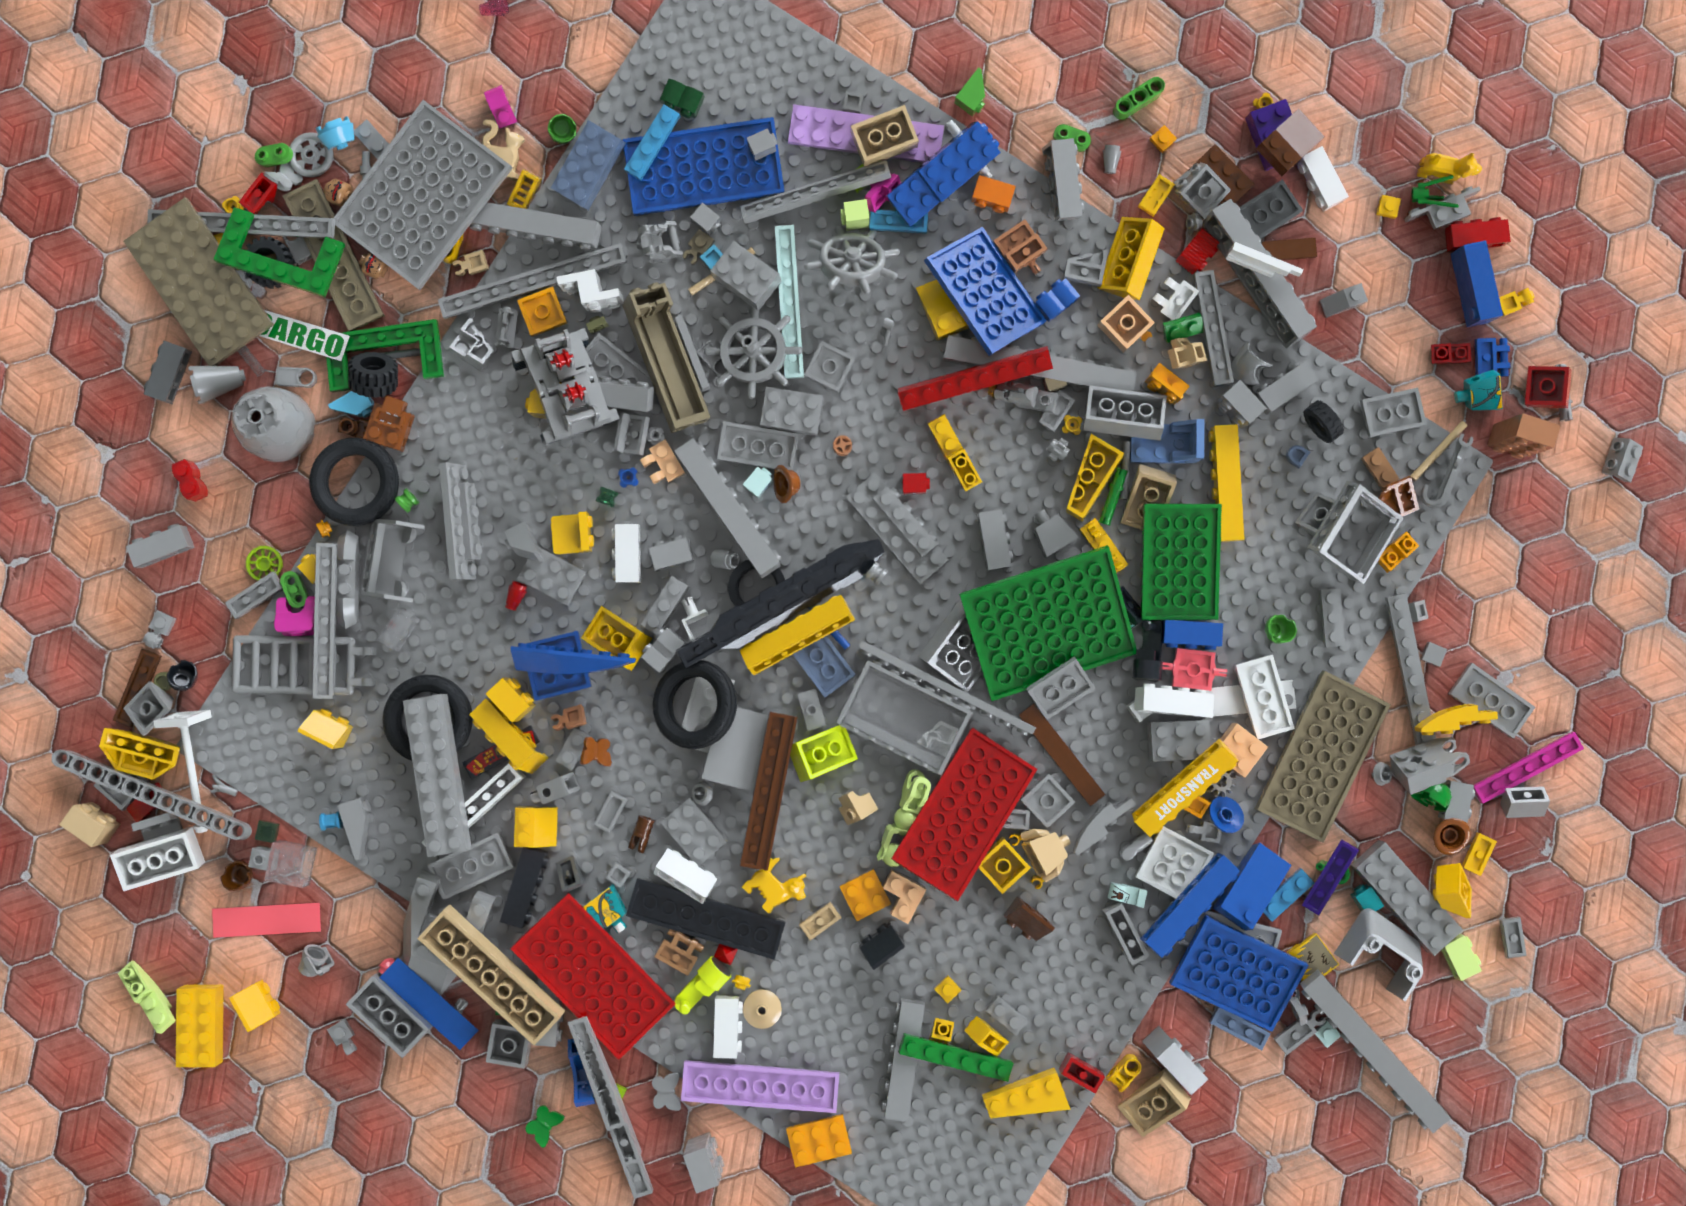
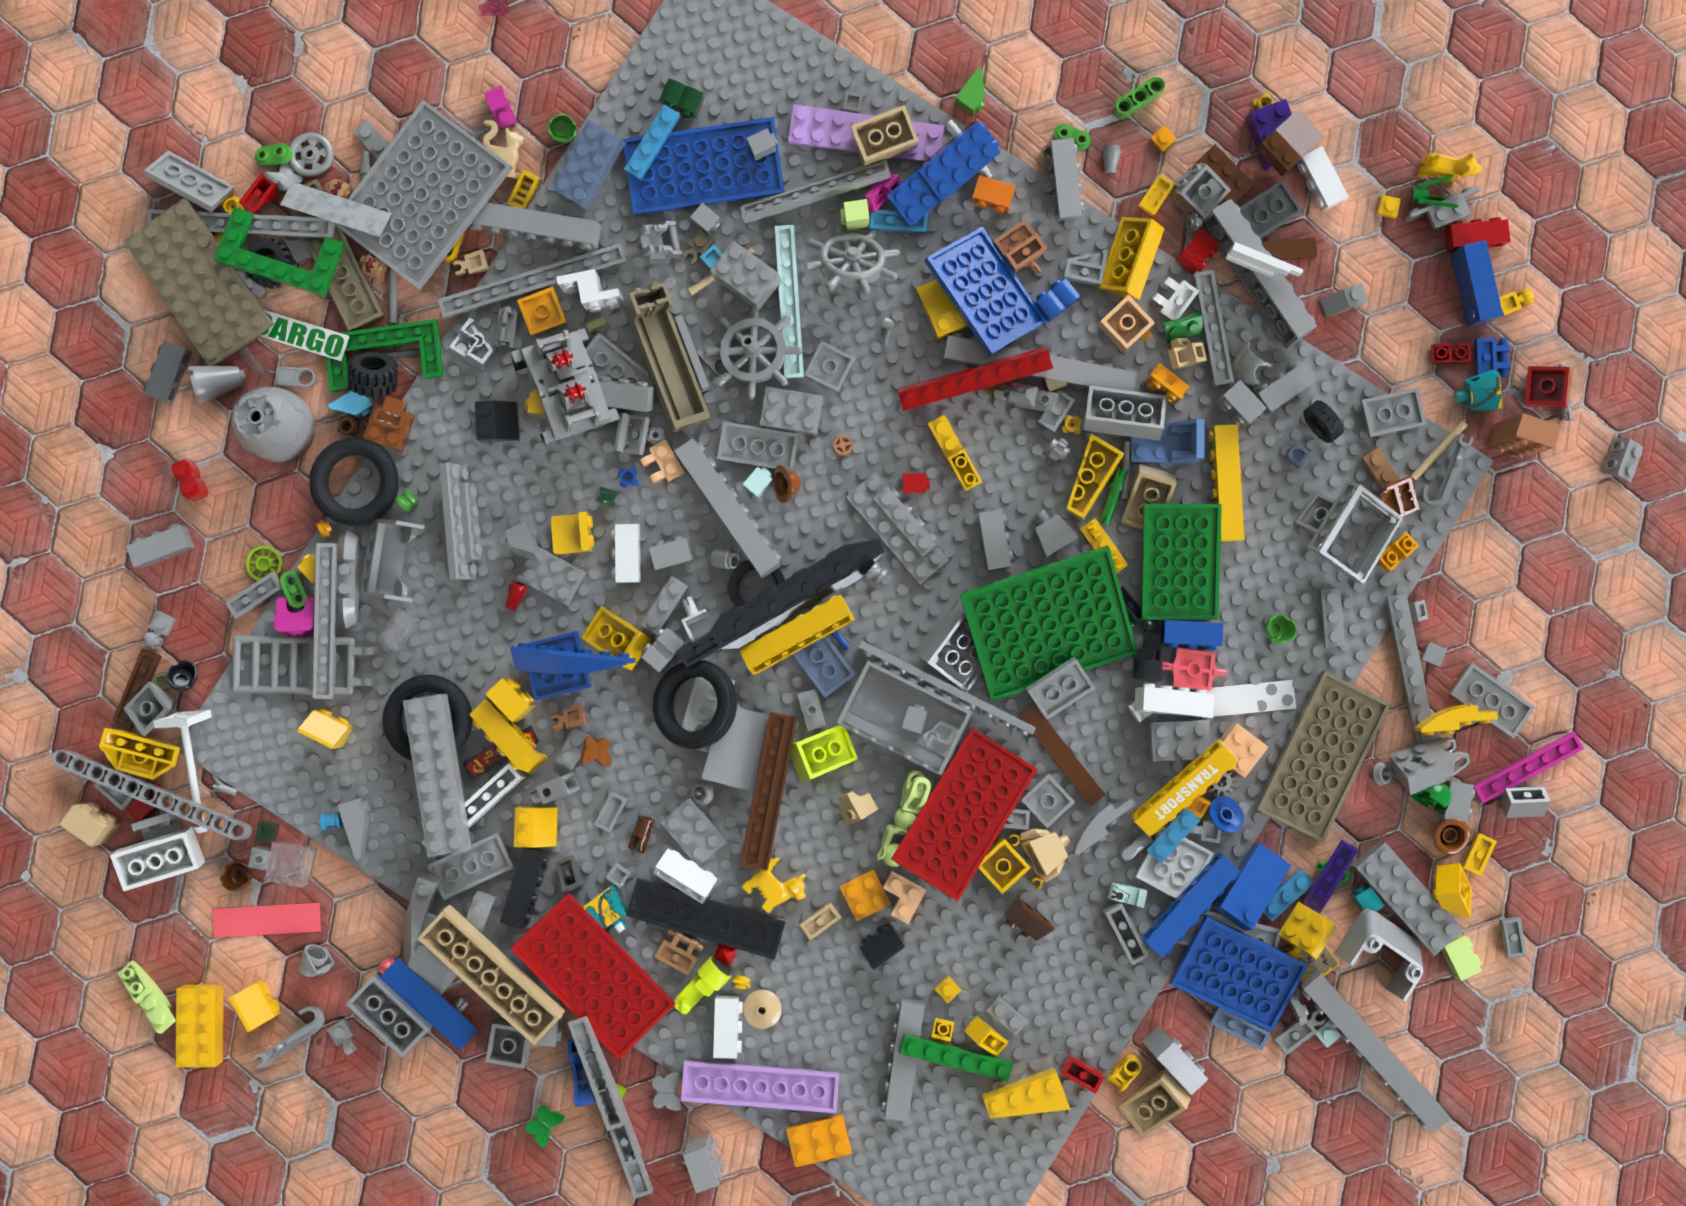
(189, 181): none -> light grey plate
(294, 1039): none -> light grey piece
(335, 209): none -> flat silver sticker
(336, 133): medium azure cone -> none
(392, 296): none -> light grey bar
(496, 421): none -> black slope
(915, 719): none -> light grey brick
(1173, 835): none -> dark azure plate
(1264, 697): white plate -> none
(1307, 930): none -> yellow brick

